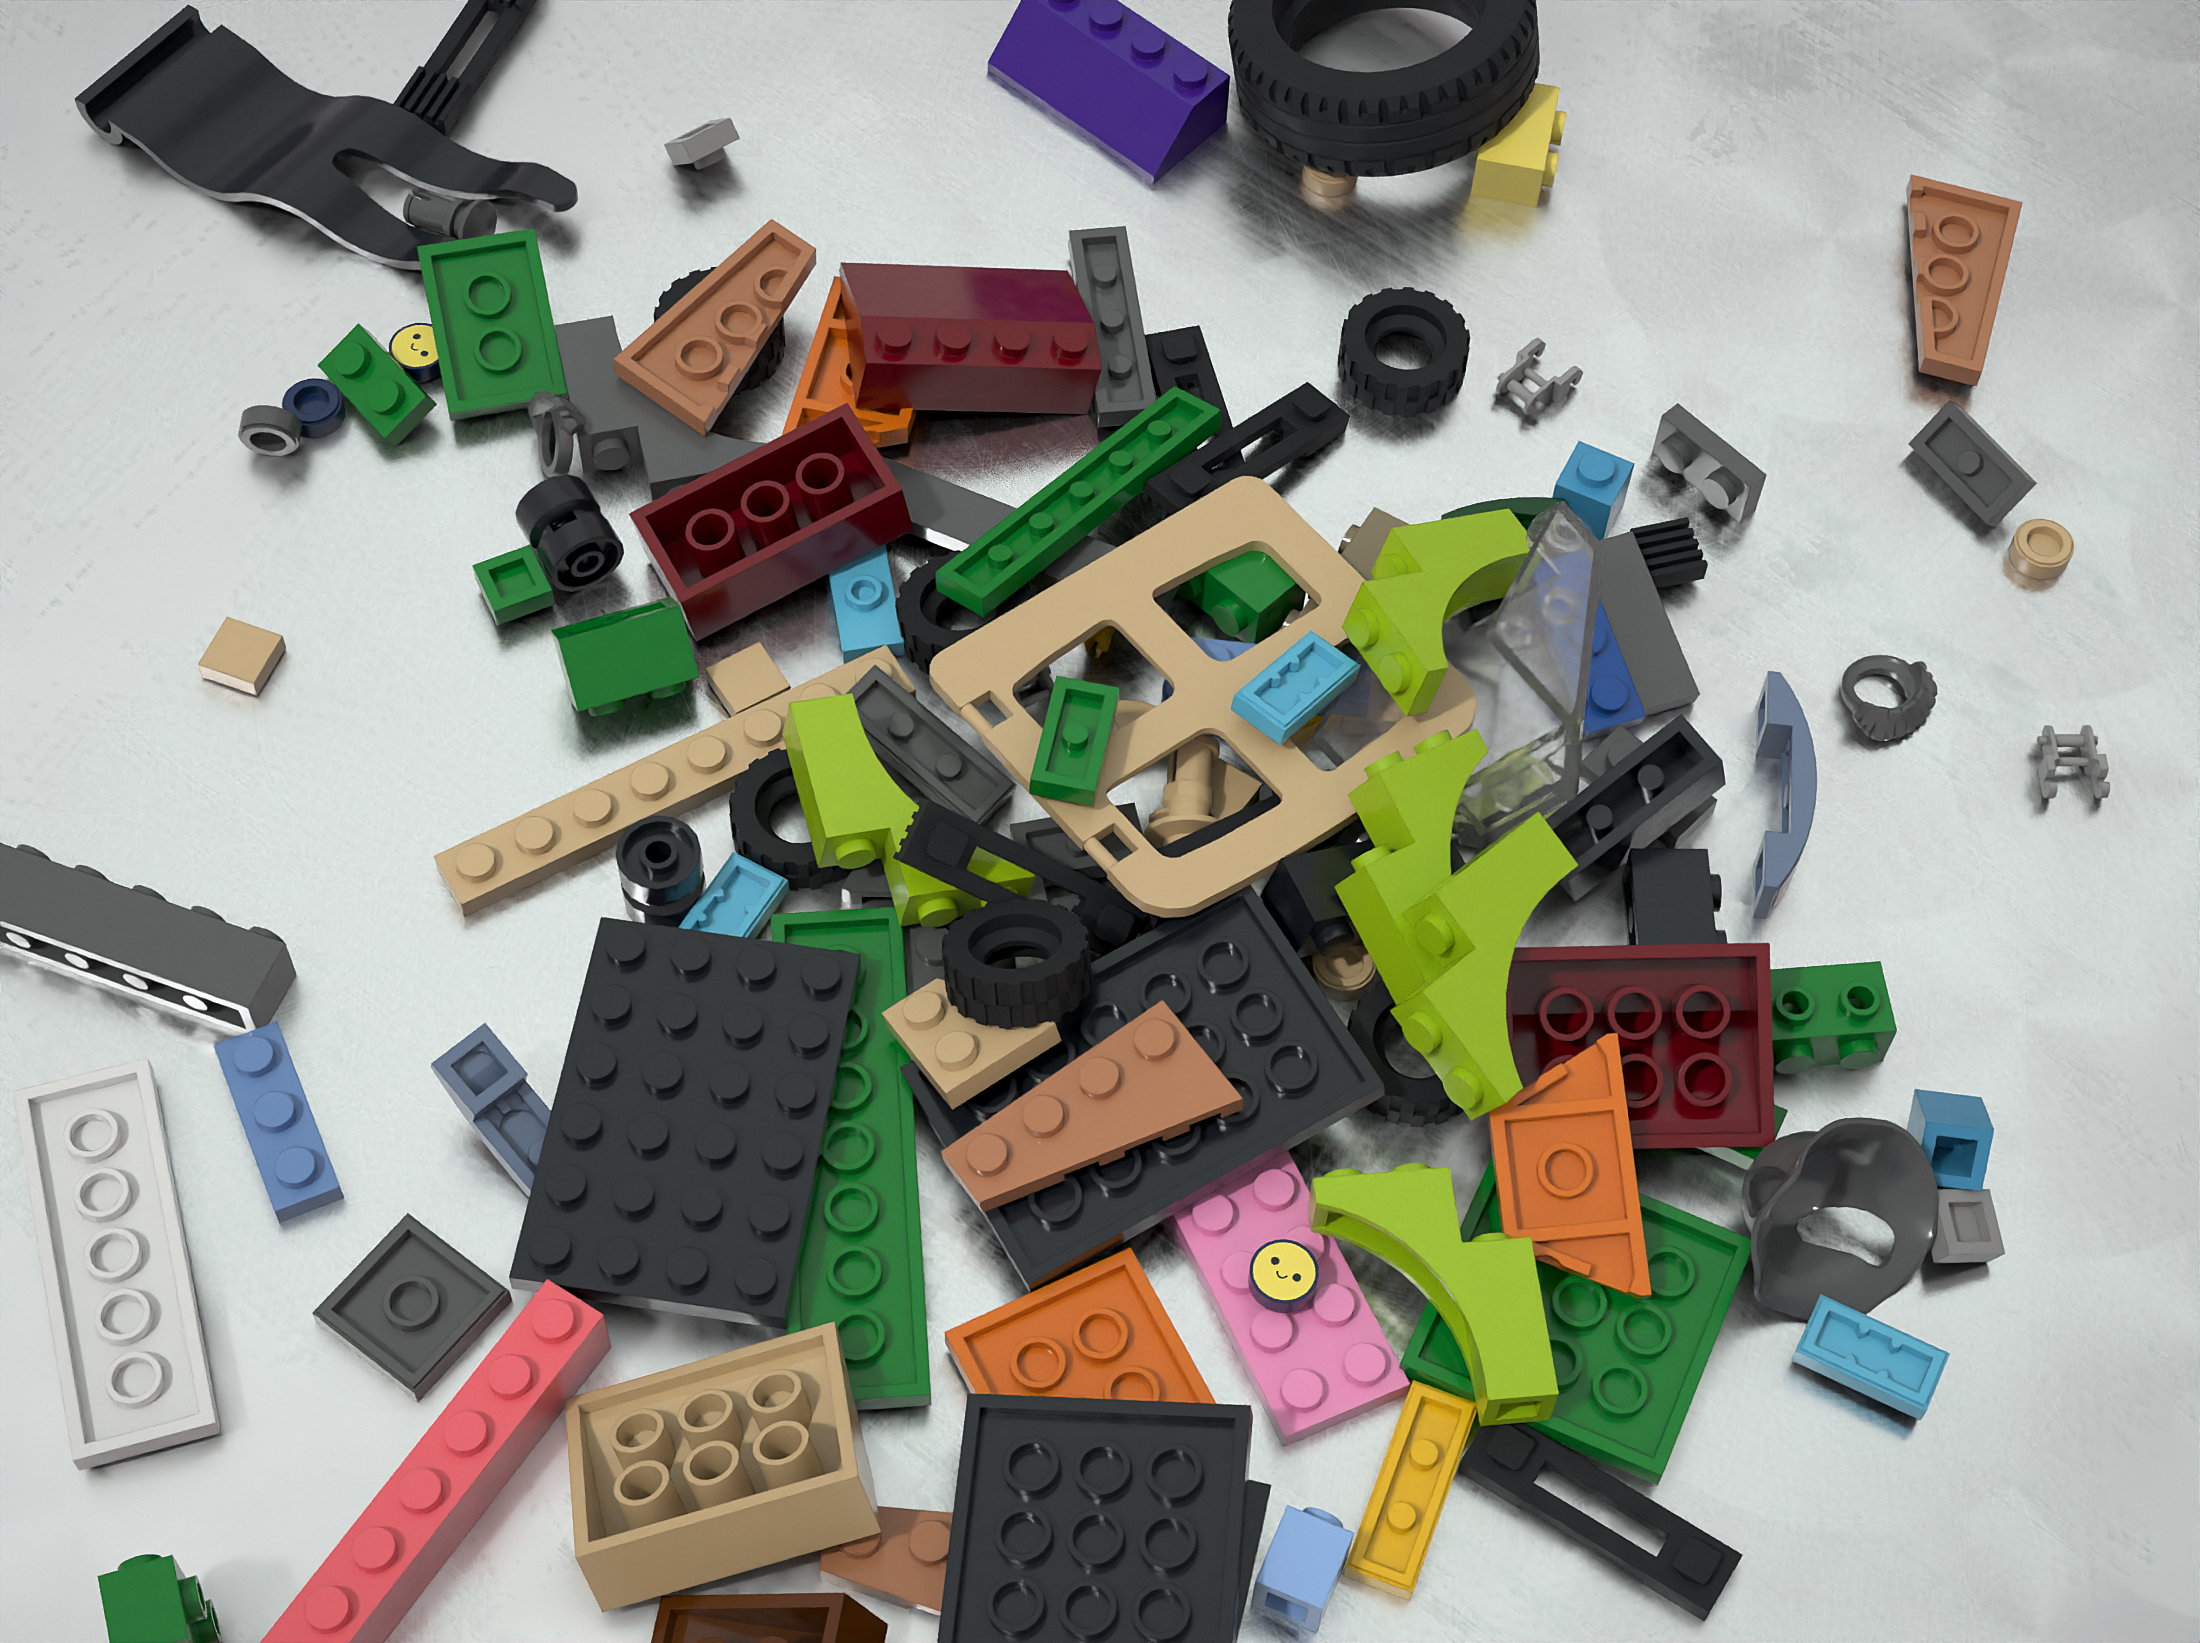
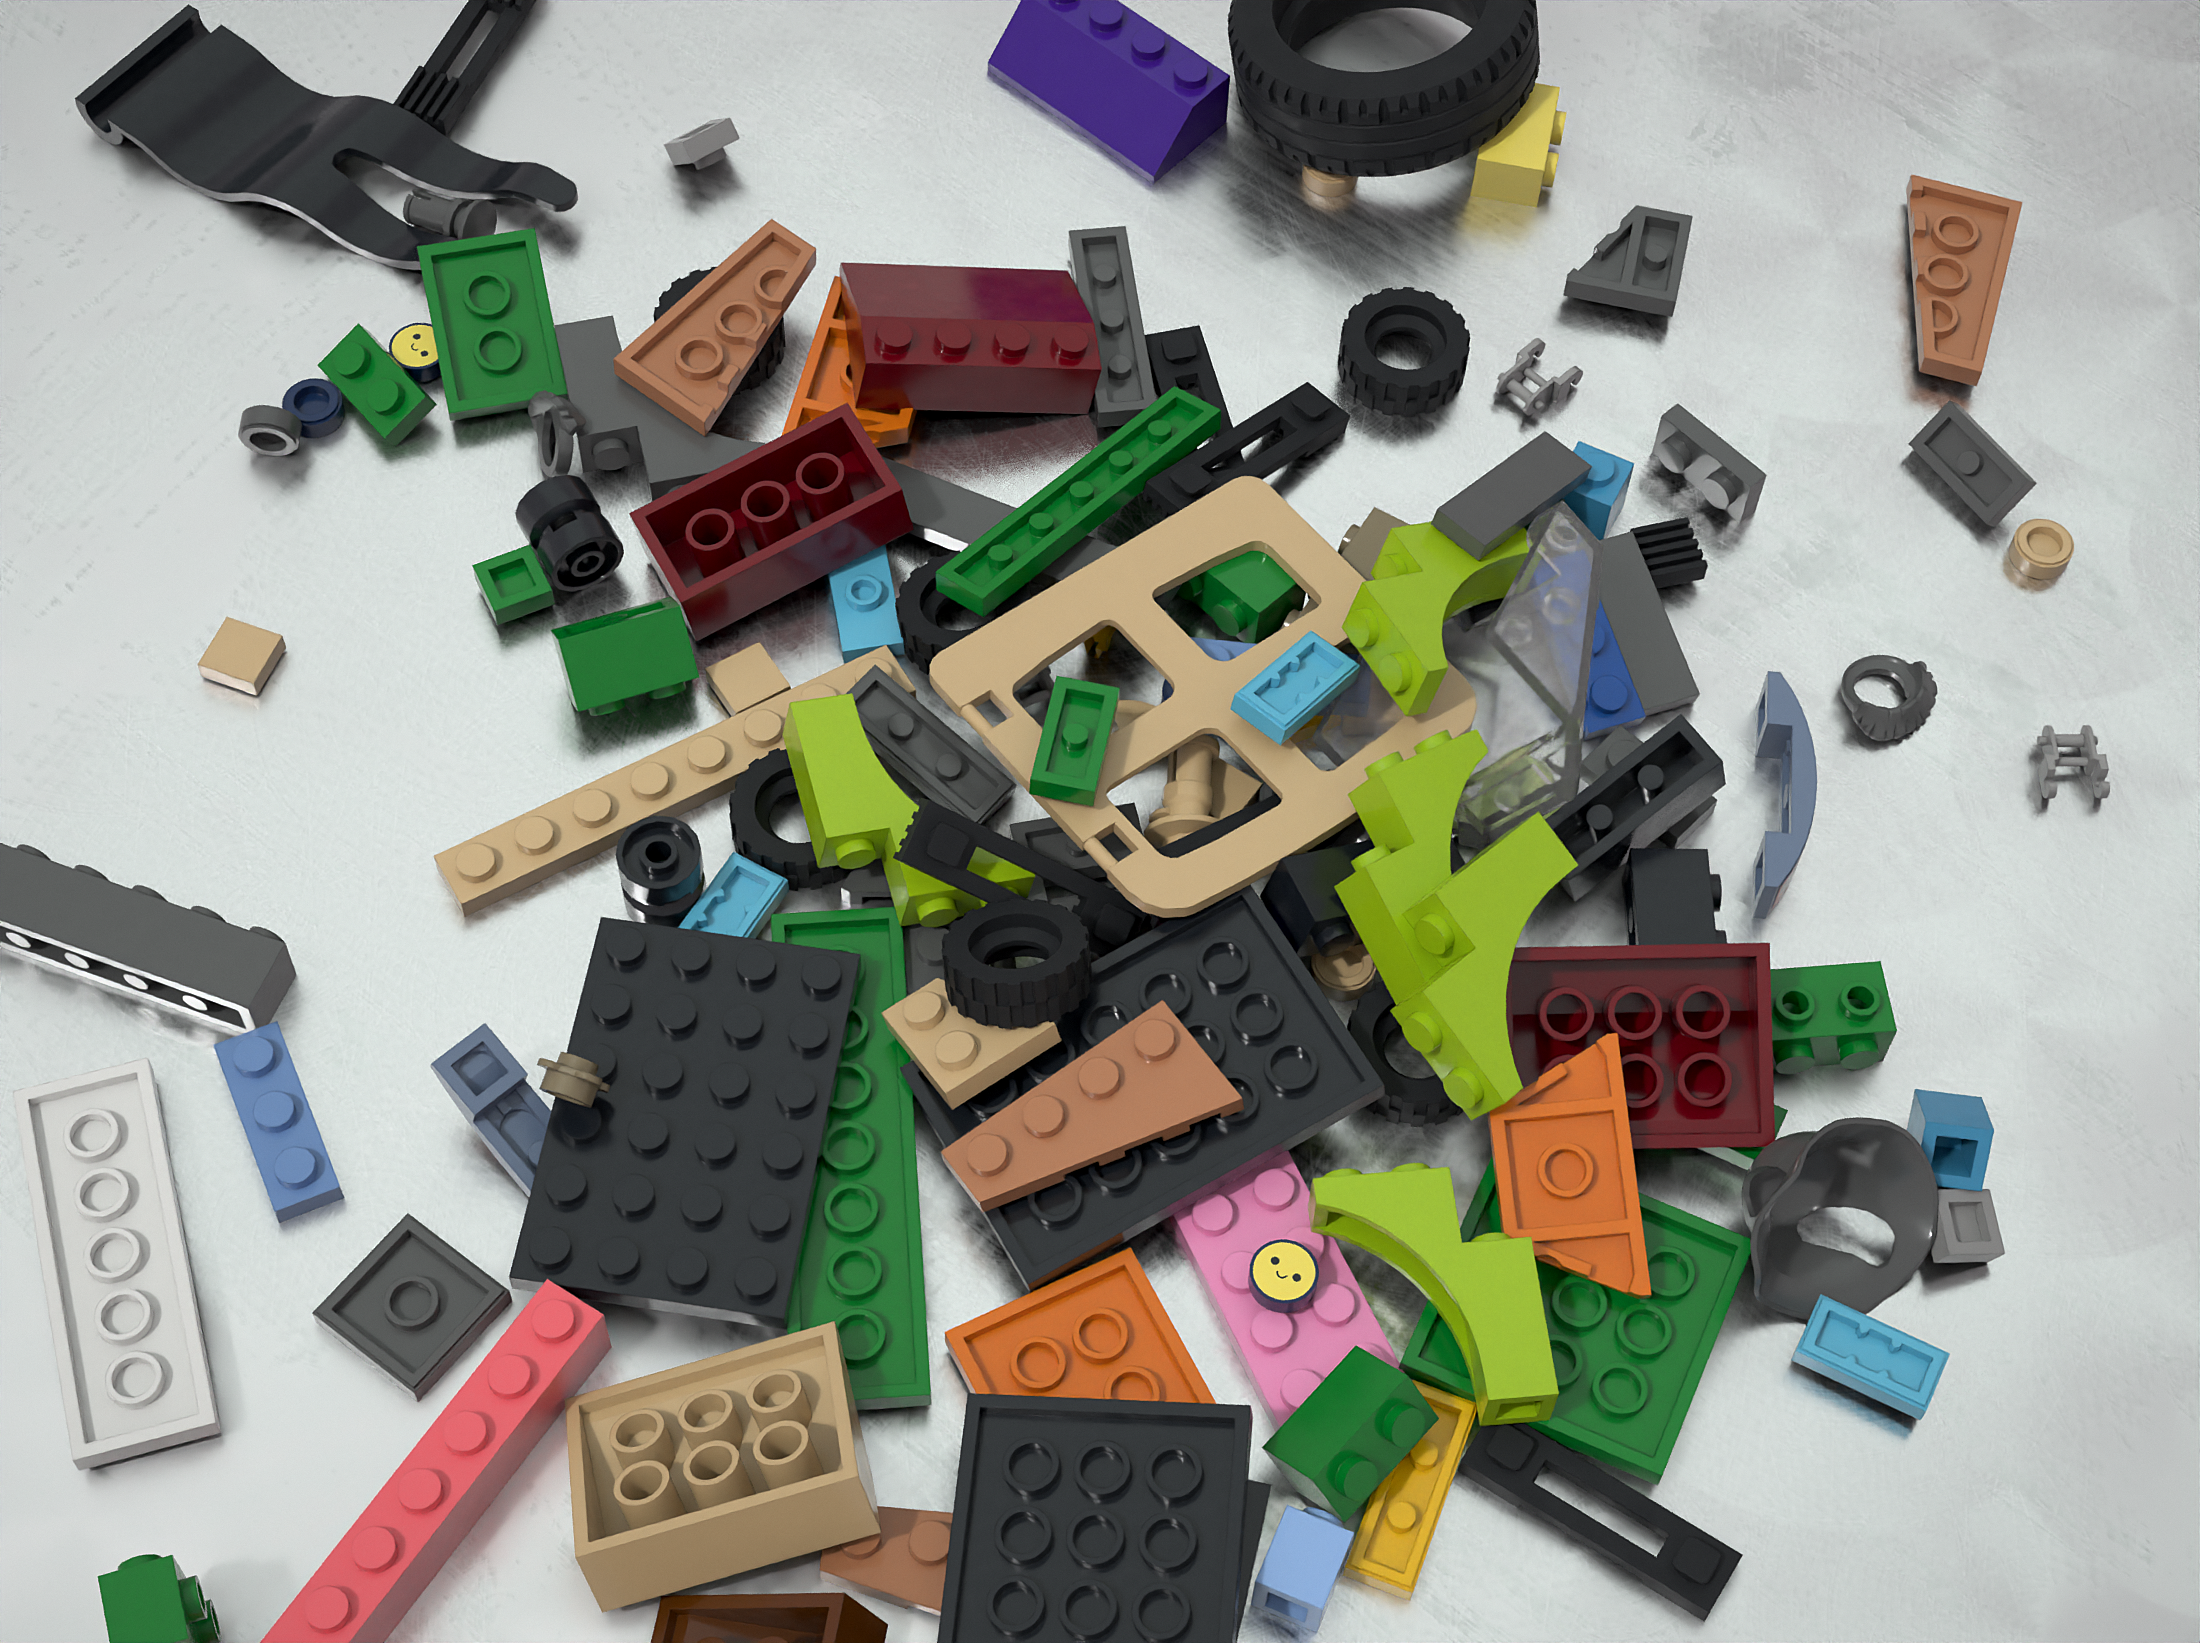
(572, 1079): none -> dark tan plate
(1350, 1433): none -> green brick
(1511, 495): none -> dark grey tile
(1637, 263): none -> dark grey wing

